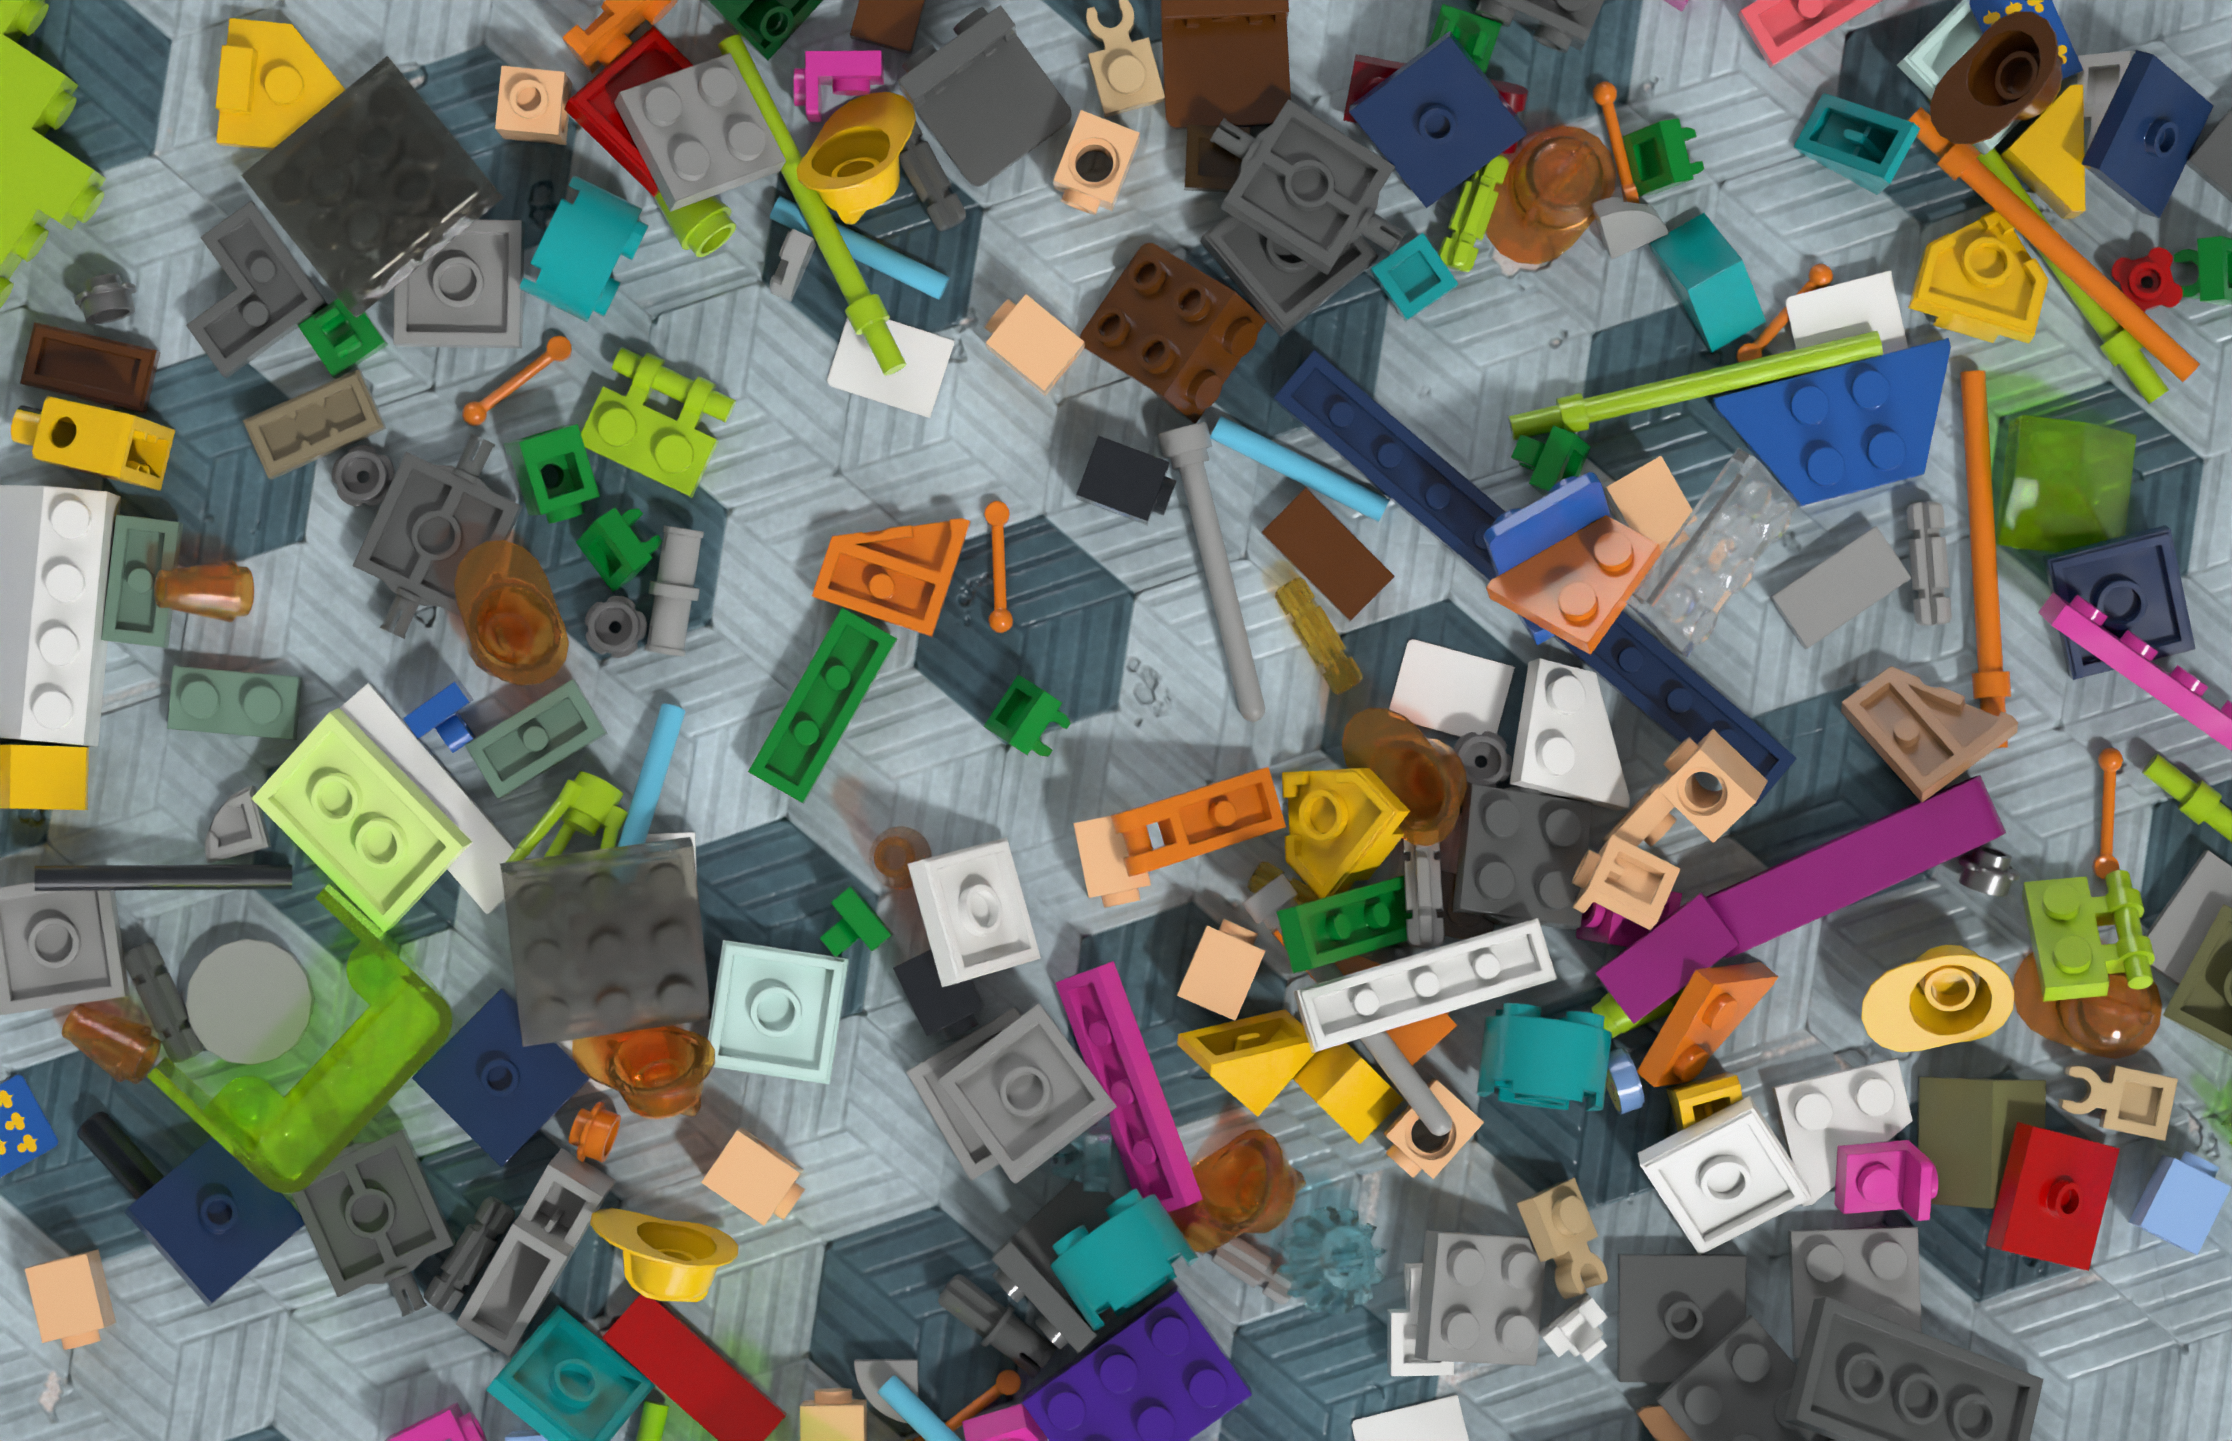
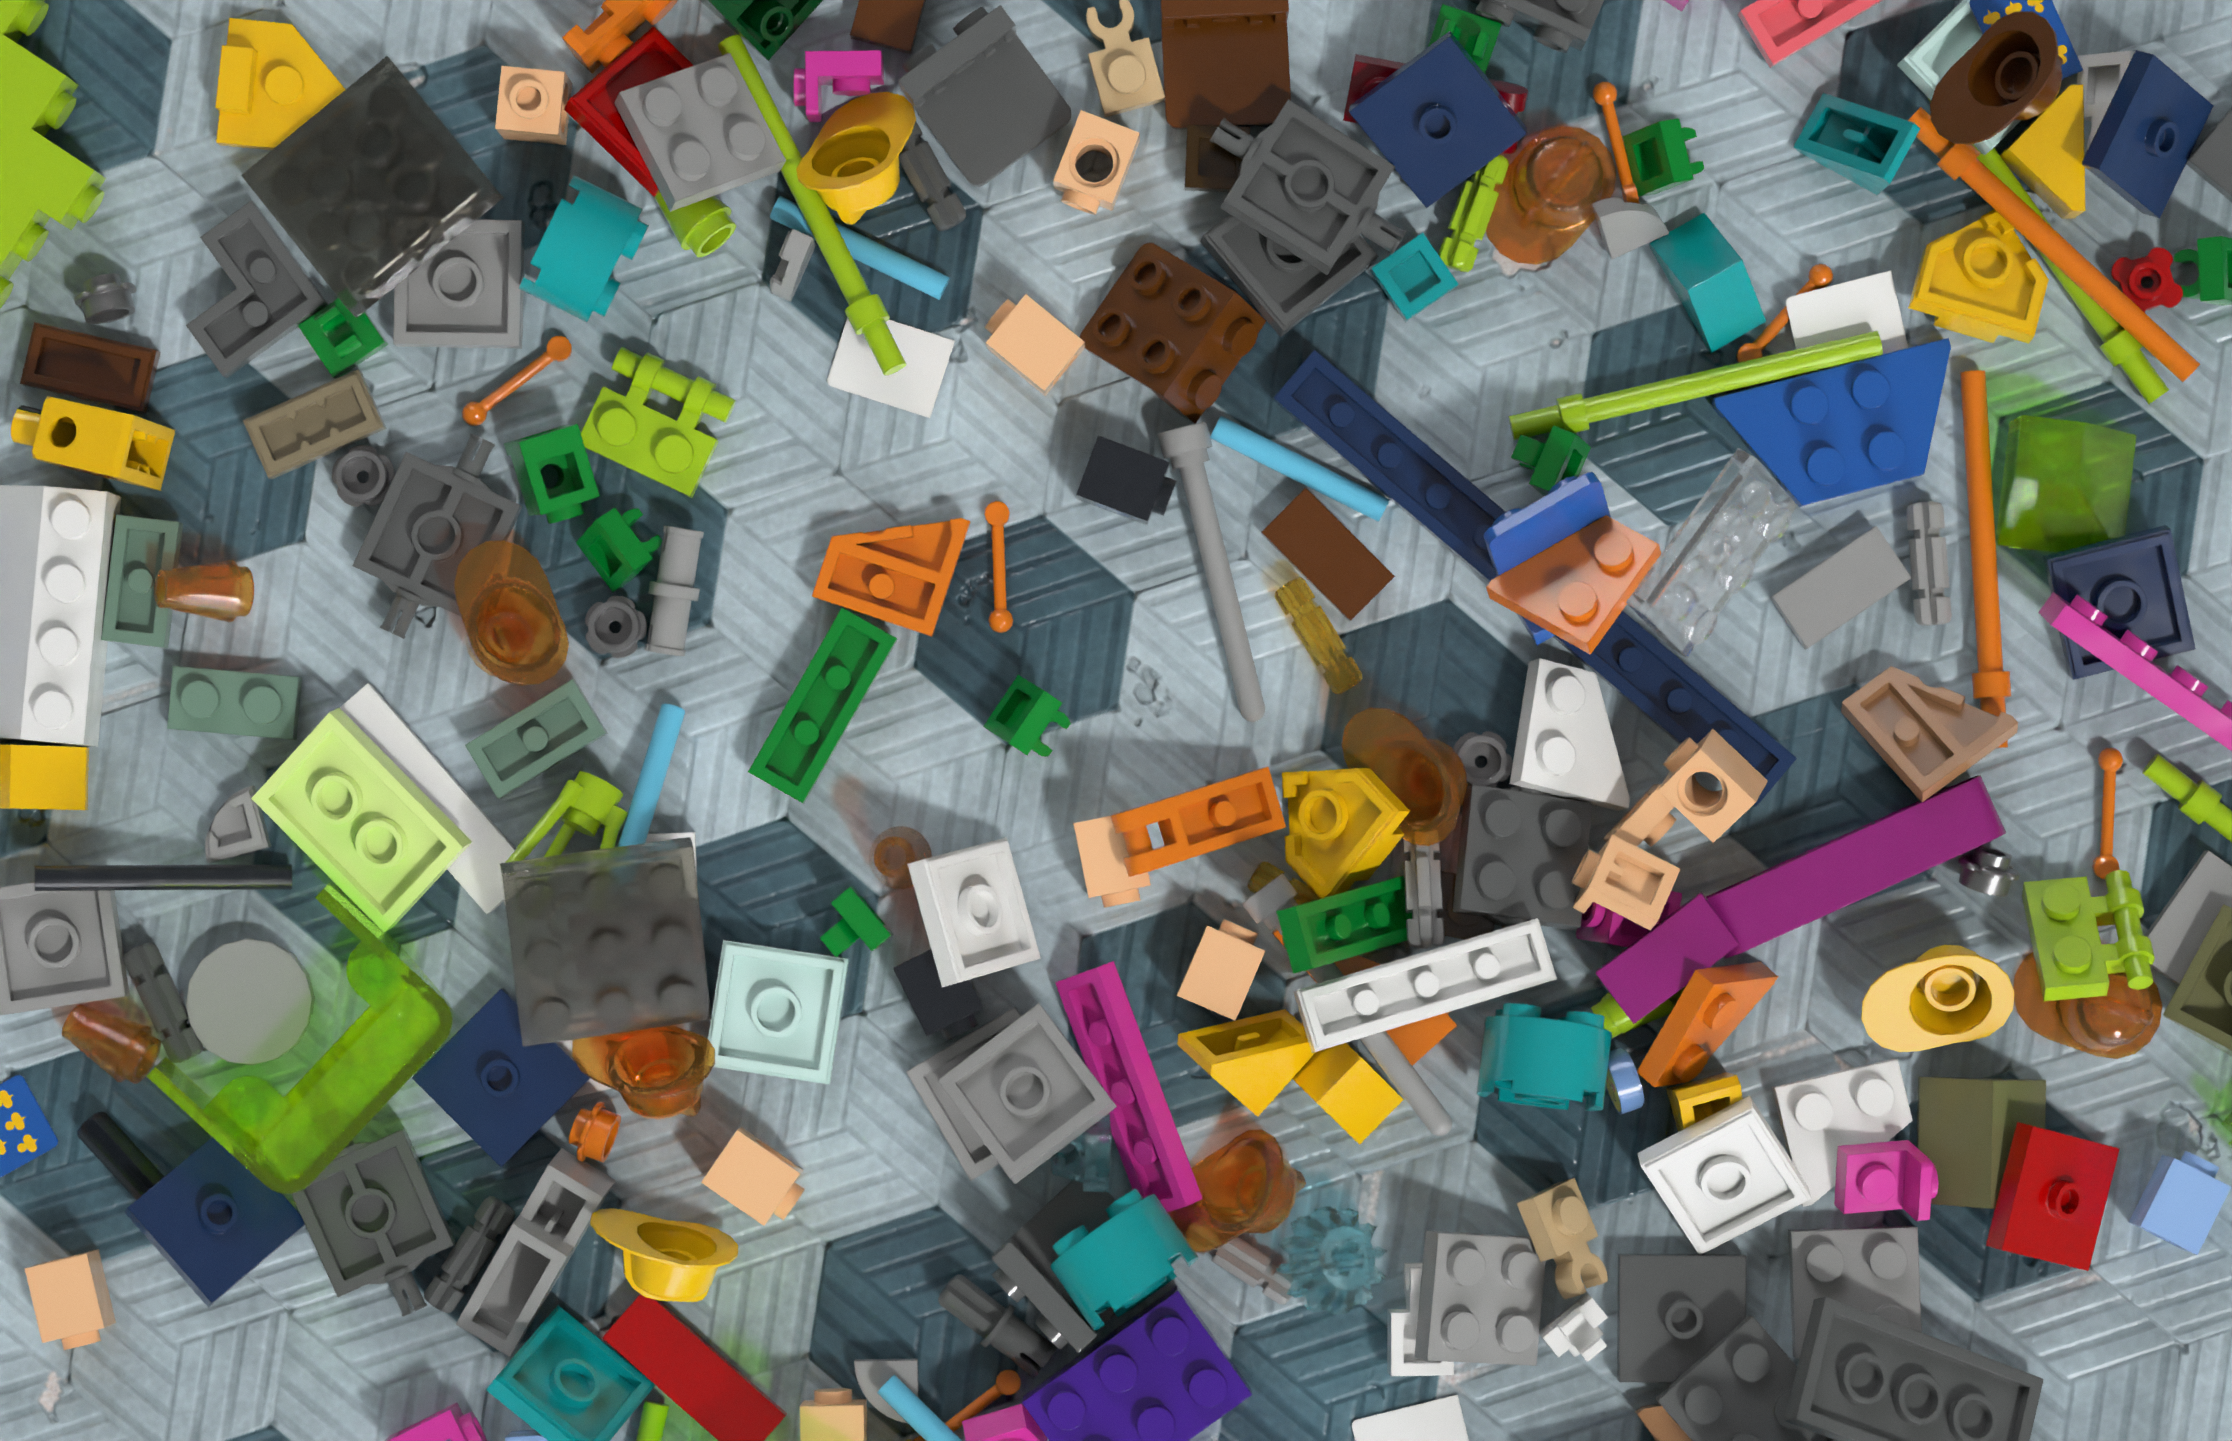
(443, 715): blue tile -> none
(1413, 1159): light nougat brick -> none
(1450, 689): white sticker -> none
(1649, 502): light nougat brick -> none
(2129, 1102): tan plate -> none

